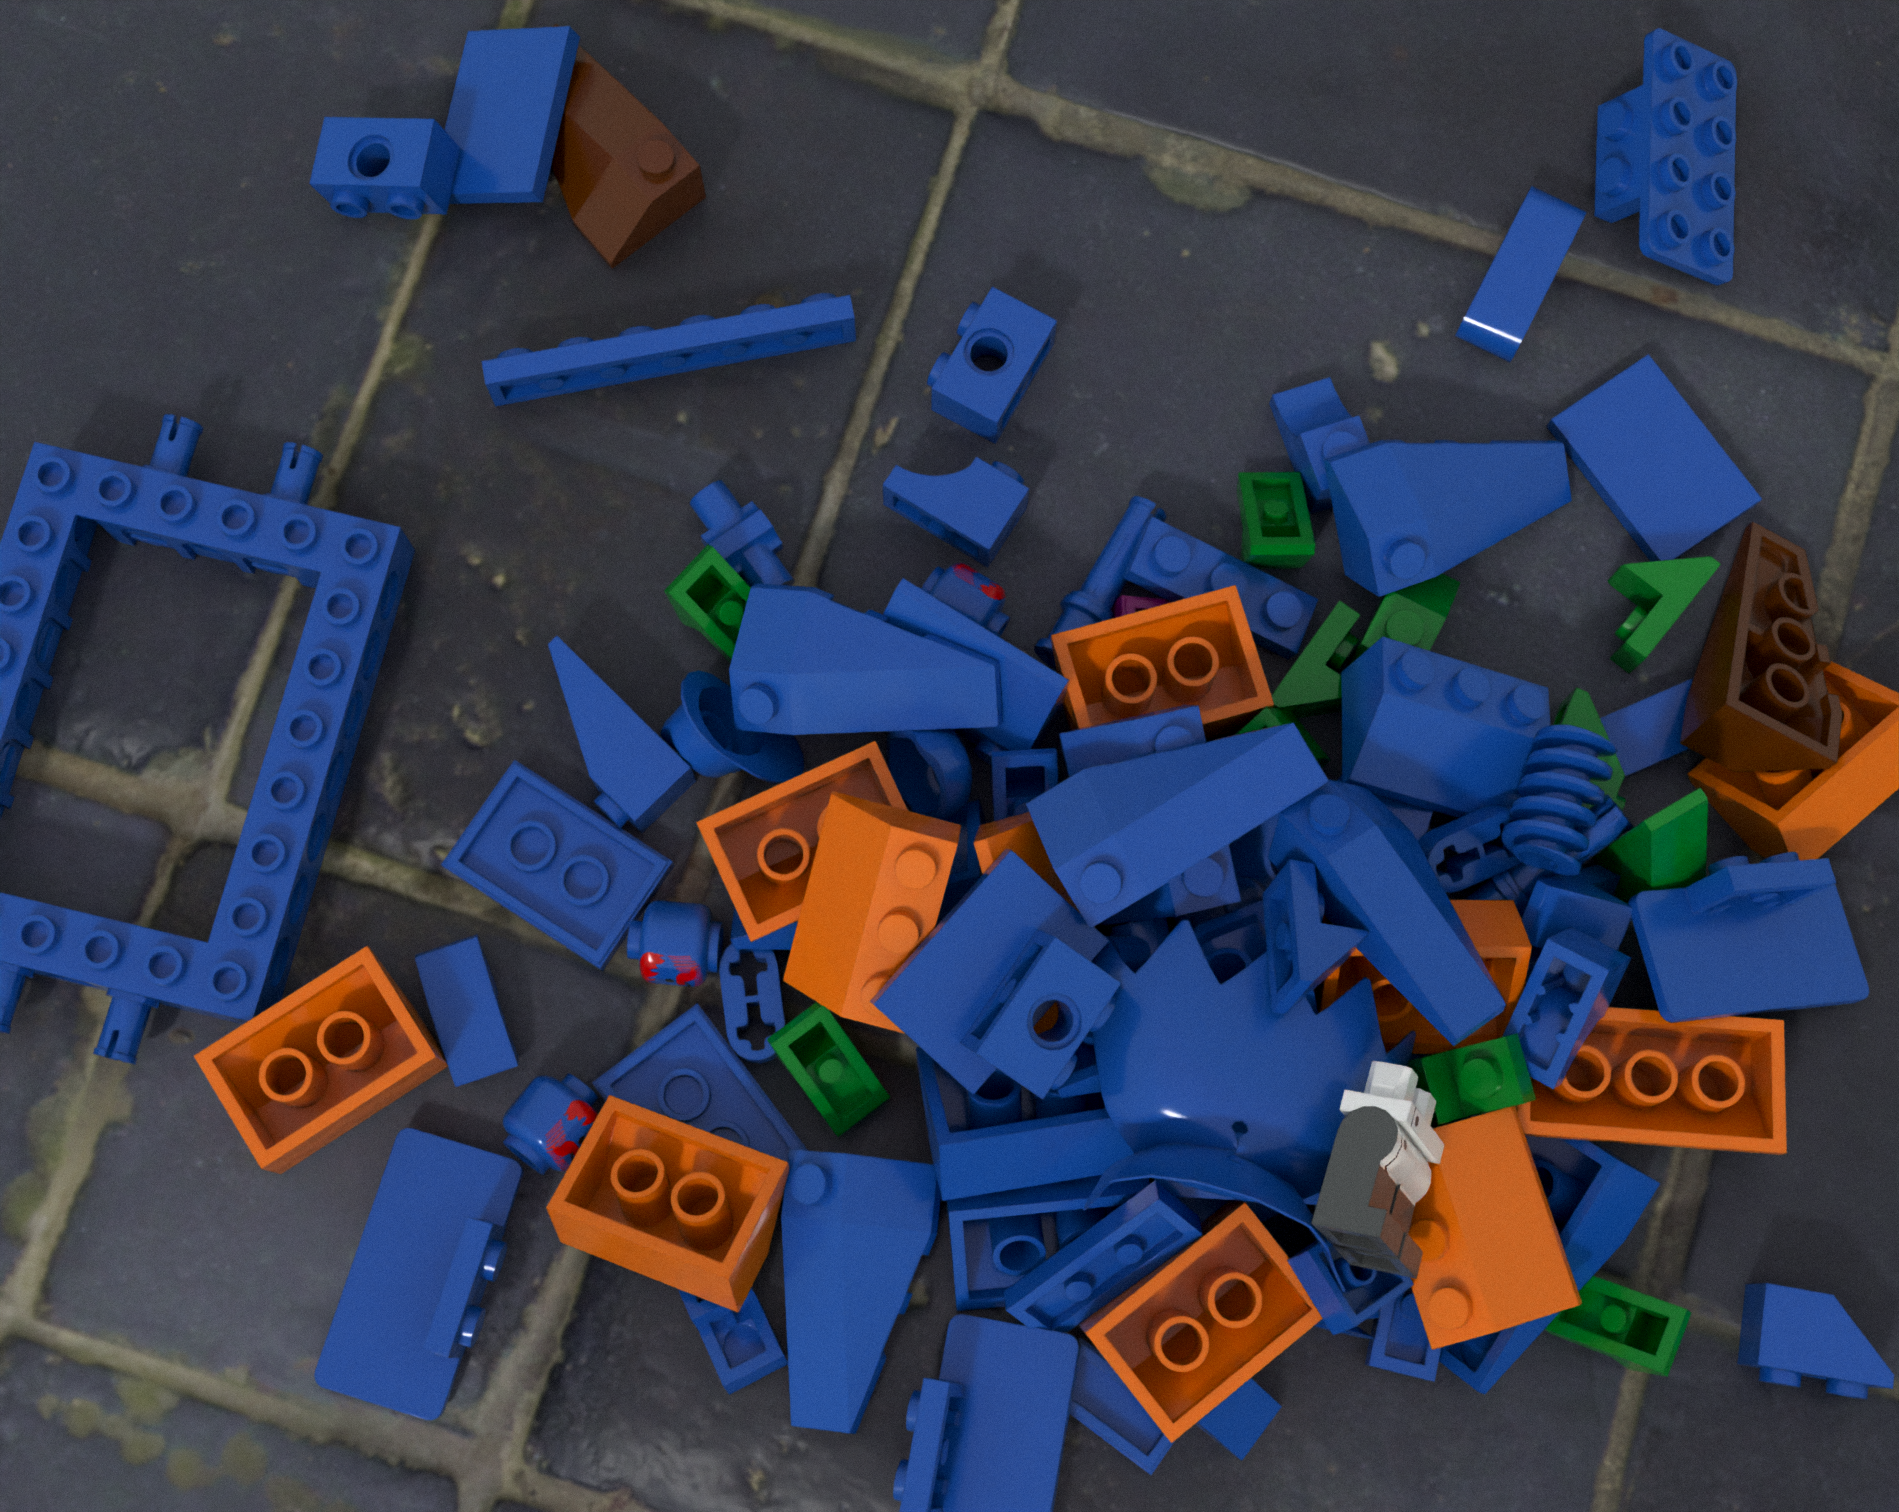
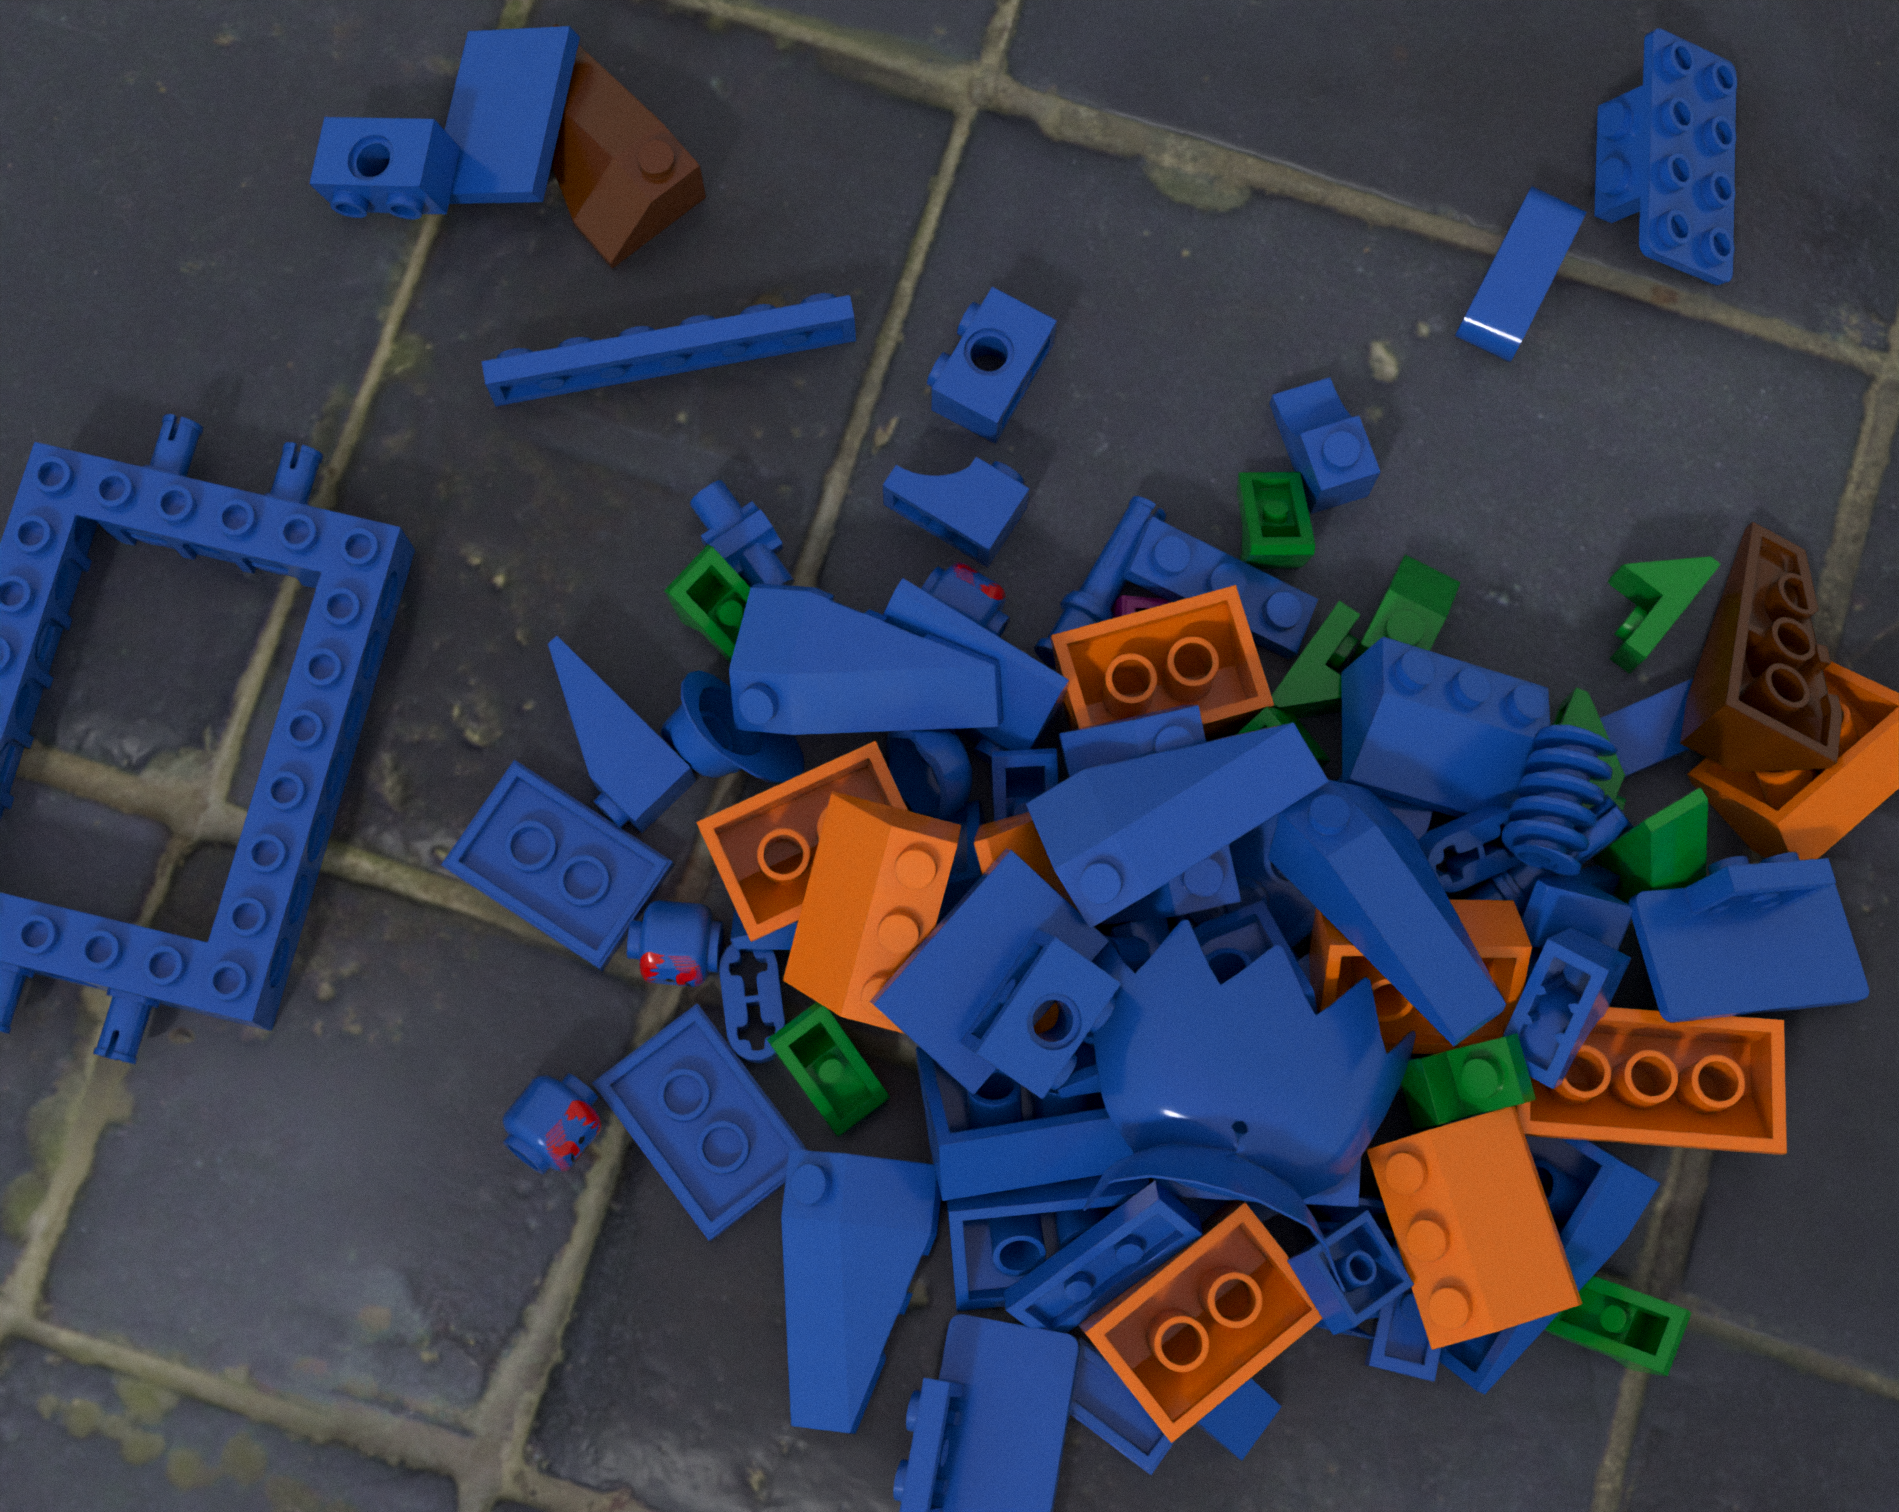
(321, 1061): orange slope -> none
(420, 1274): blue bracket -> none
(466, 1010): blue slope -> none
(670, 1202): orange slope -> none
(738, 1343): blue slope -> none
(1297, 942): blue slope -> none
(1379, 1171): dark grey hips -> none
(1430, 506): blue wedge -> none
(1653, 462): blue tile -> none
(1807, 1335): blue slope -> none

